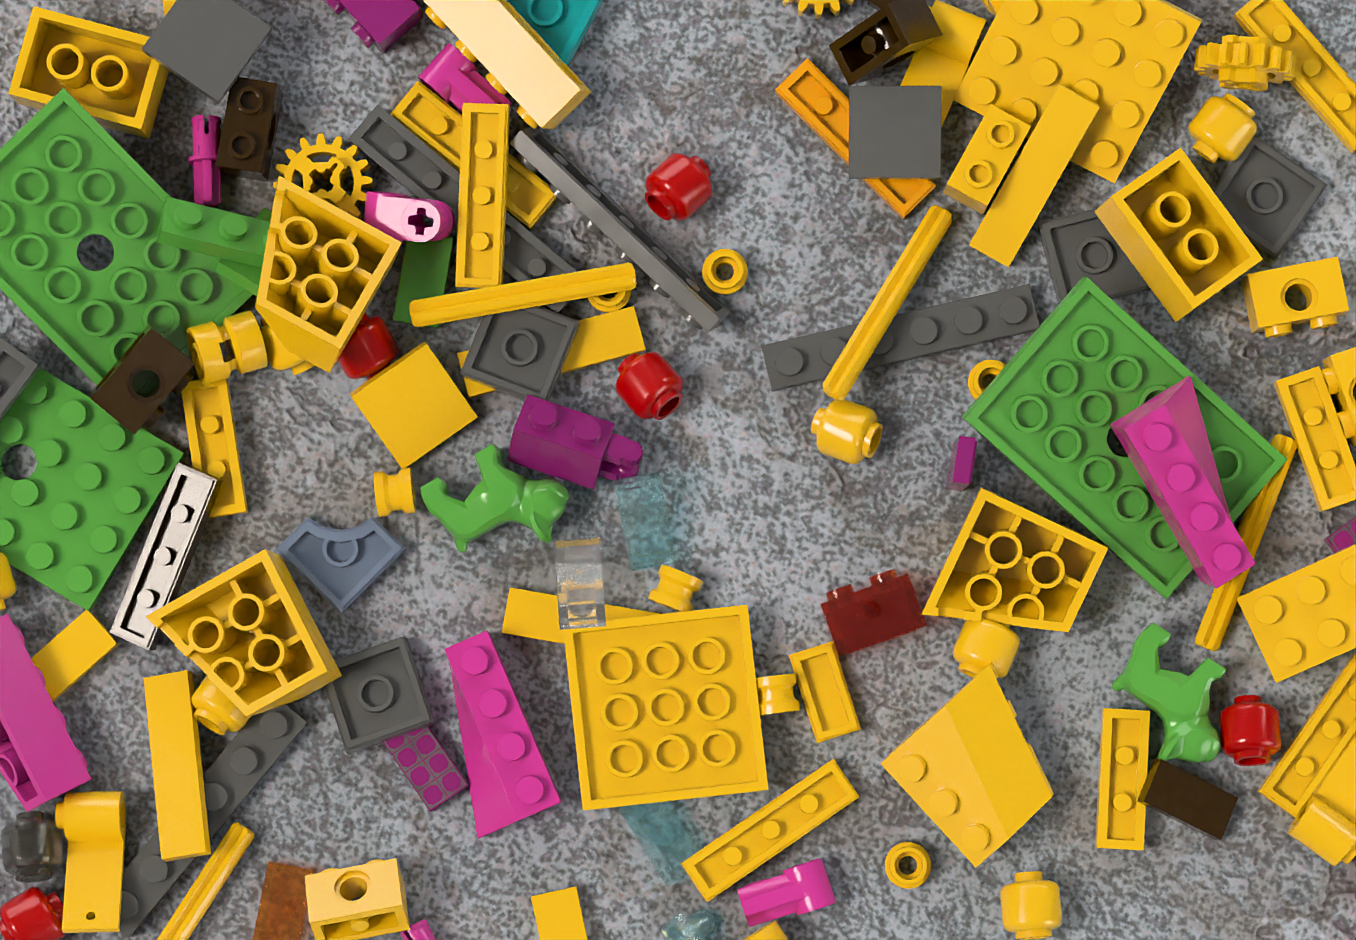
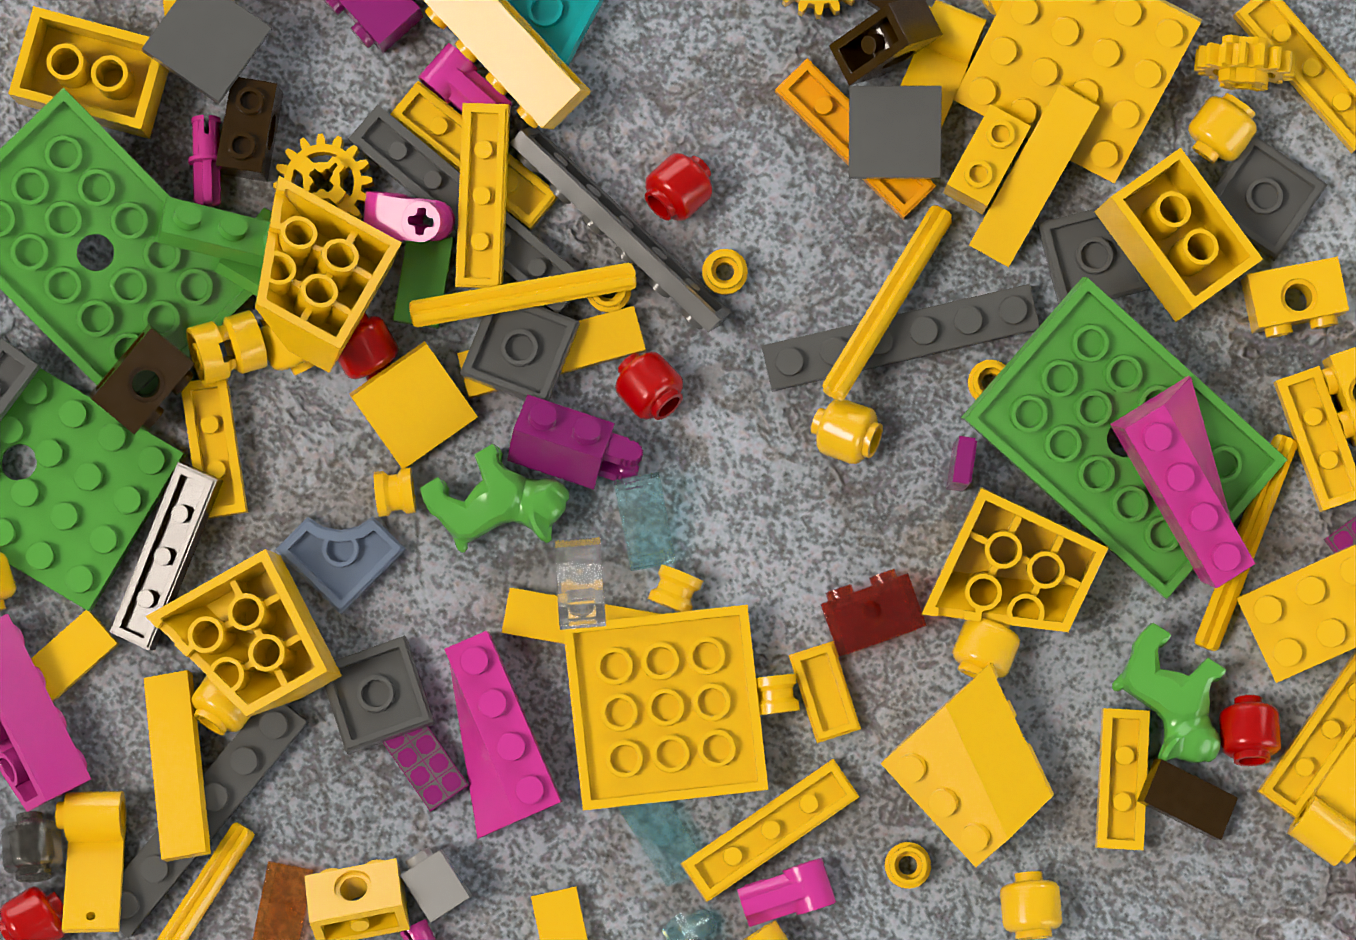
(435, 883): none -> light grey brick

